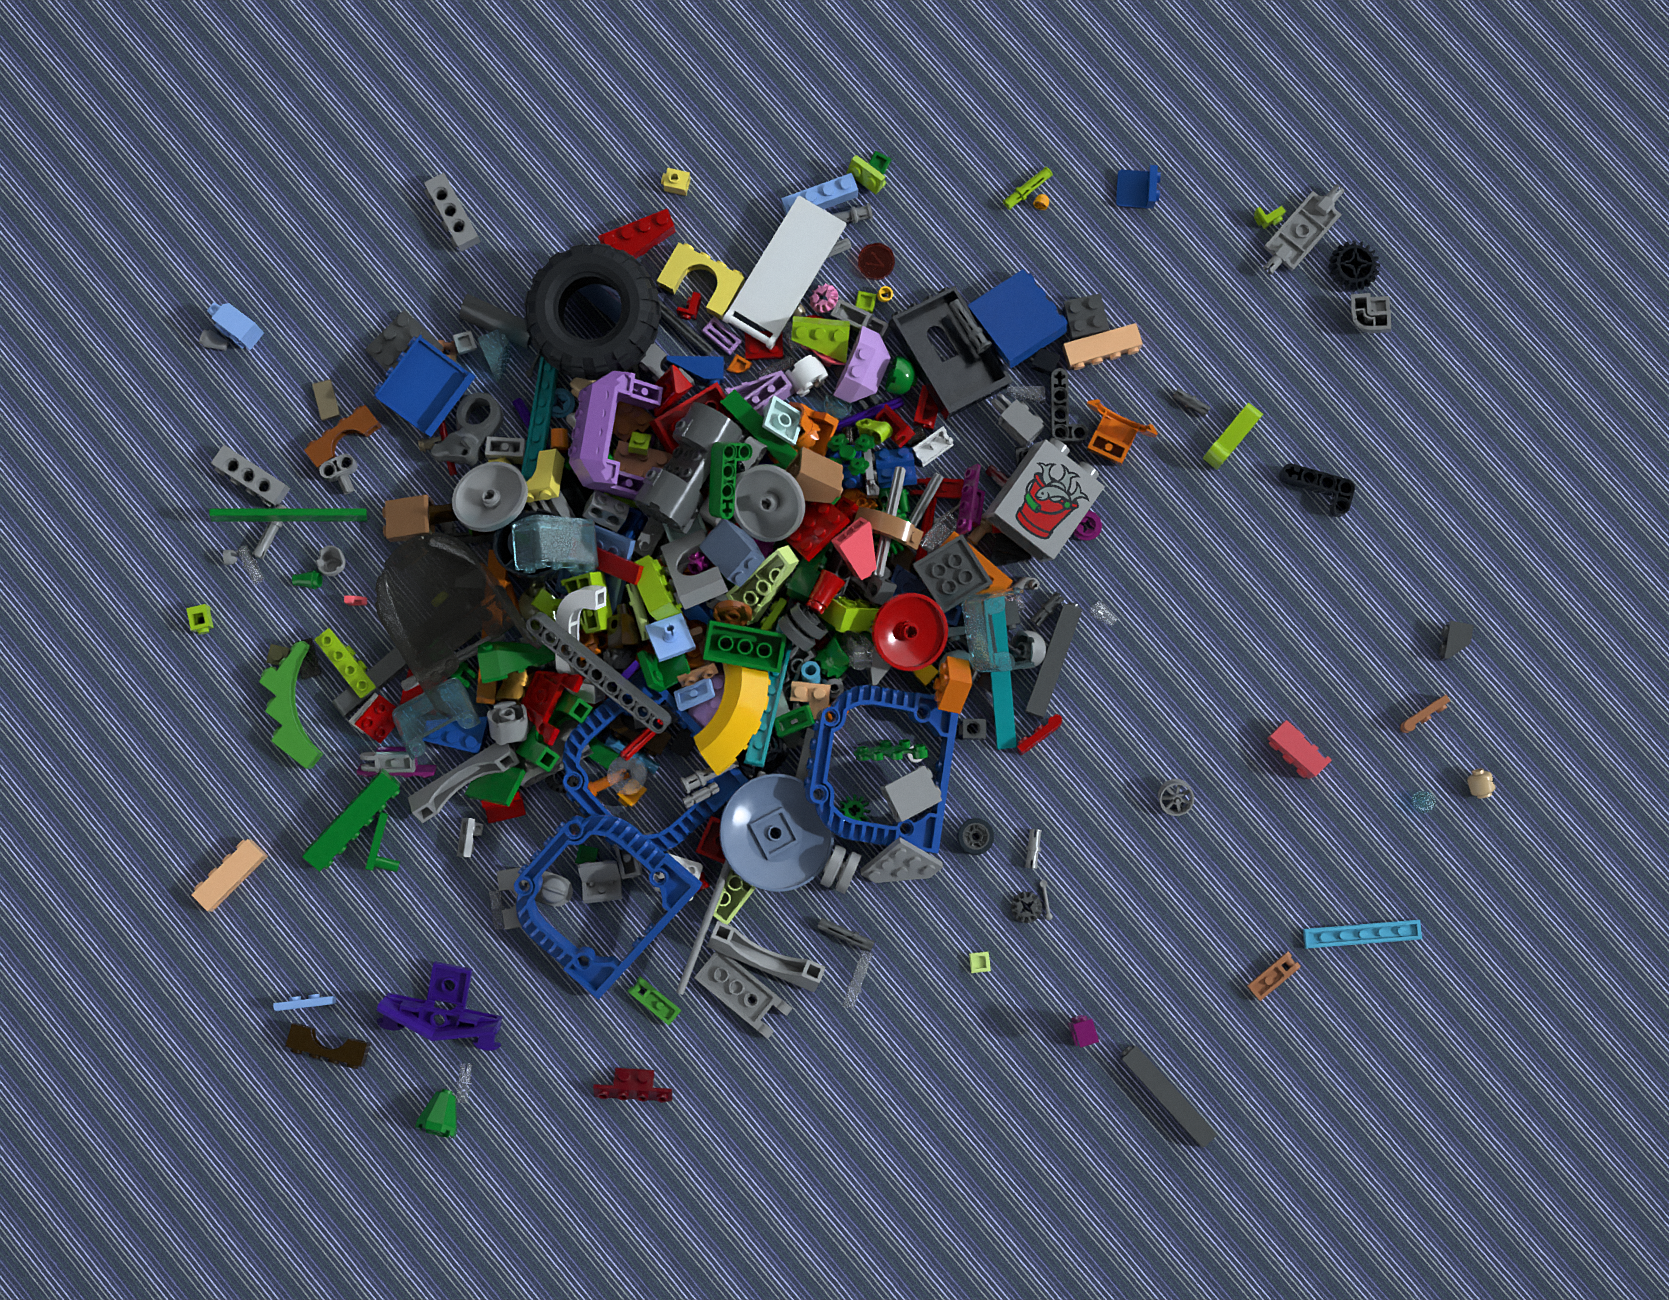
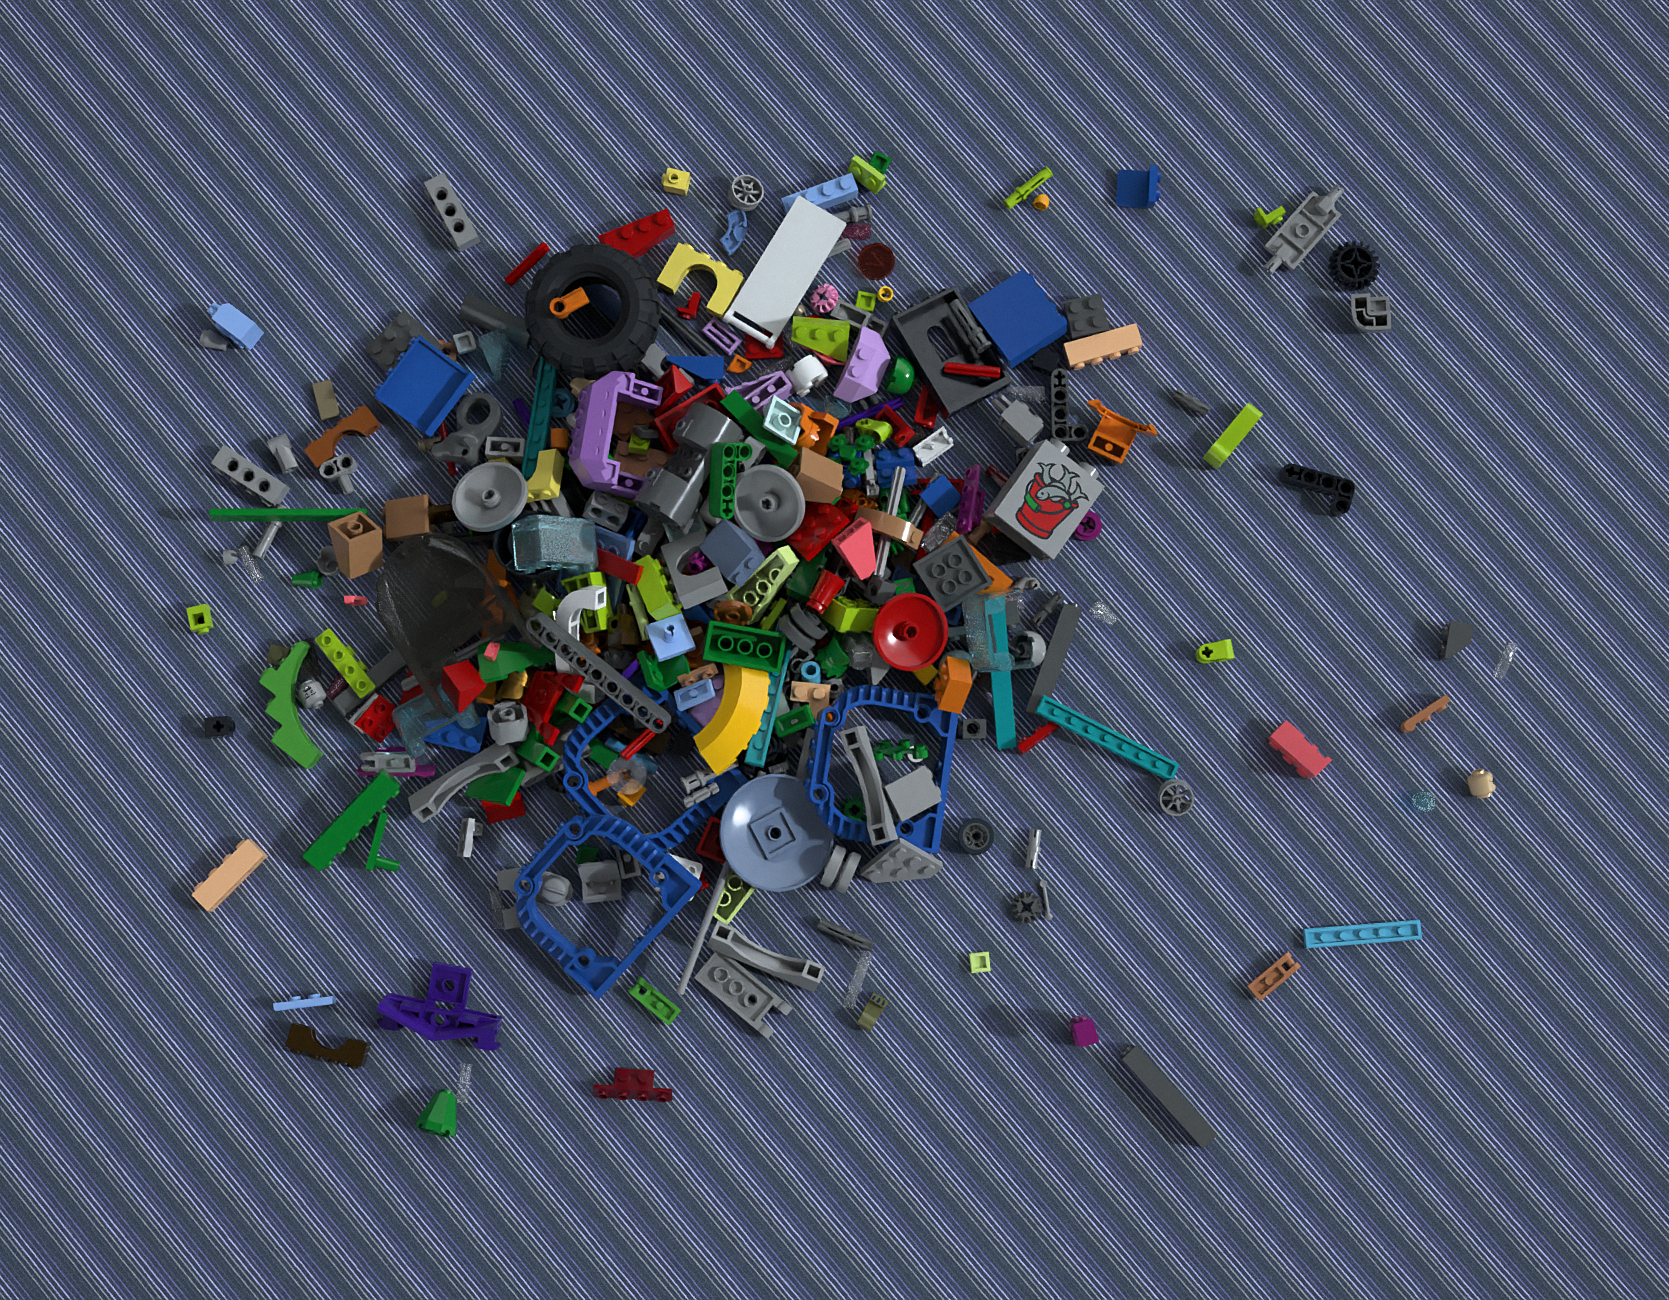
(211, 725): none -> black brick
(281, 448): none -> light grey piece
(311, 694): none -> light grey head
(337, 686): none -> clear pink cone
(356, 544): none -> medium nougat slope
(461, 684): none -> red slope
(492, 651): none -> coral tile
(527, 263): none -> red axle
(571, 302): none -> orange piece
(645, 431): none -> dark grey tile
(735, 233): none -> medium blue tile
(746, 192): none -> light grey wheel
(782, 768): none -> clear plate
(858, 231): none -> clear pink cone
(872, 1012): none -> olive leg
(877, 810): none -> light grey arch
(905, 586): none -> green tile
(940, 496): none -> blue piece
(972, 370): none -> red axle
(1106, 738): none -> teal tile
(1218, 652): none -> lime piece
(1505, 659): none -> clear axle

